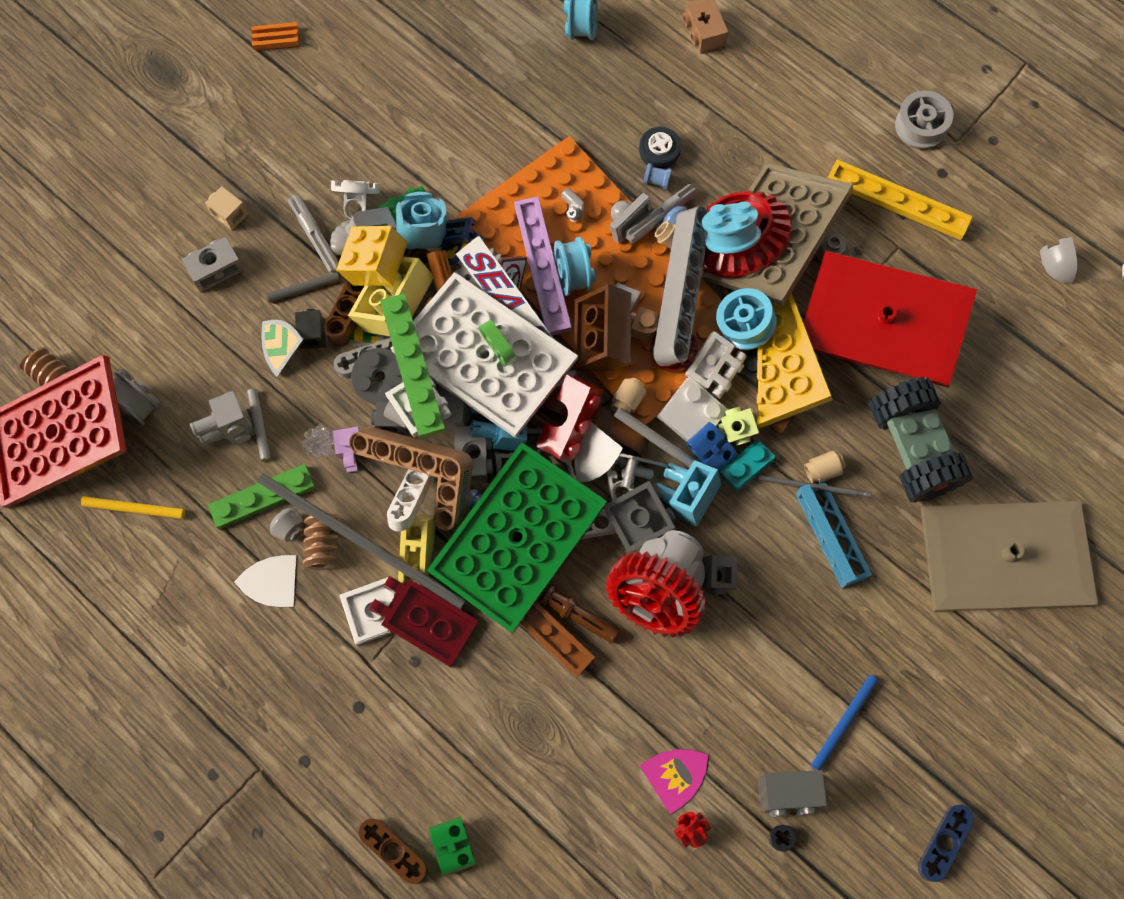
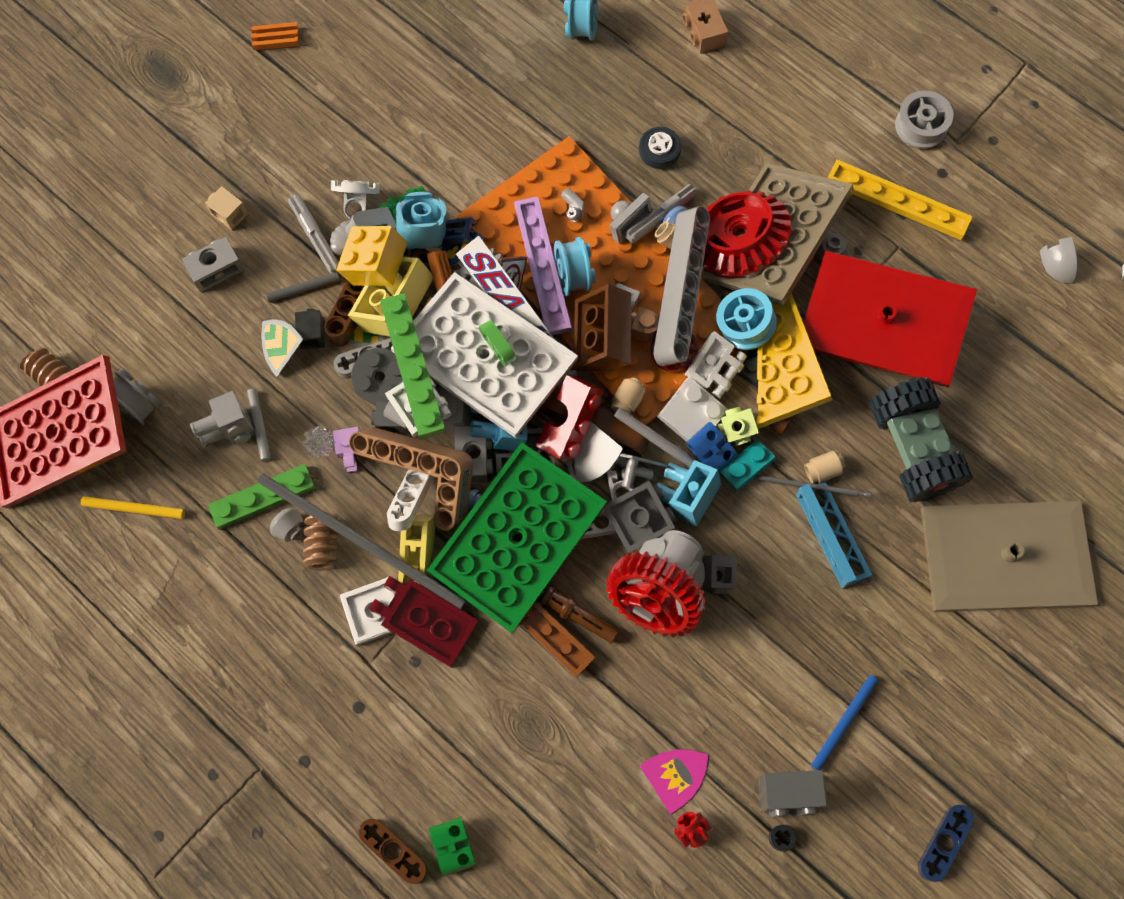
(270, 581): white sticker -> none
(657, 176): medium blue bush -> none
(731, 227): medium azure wheel -> none

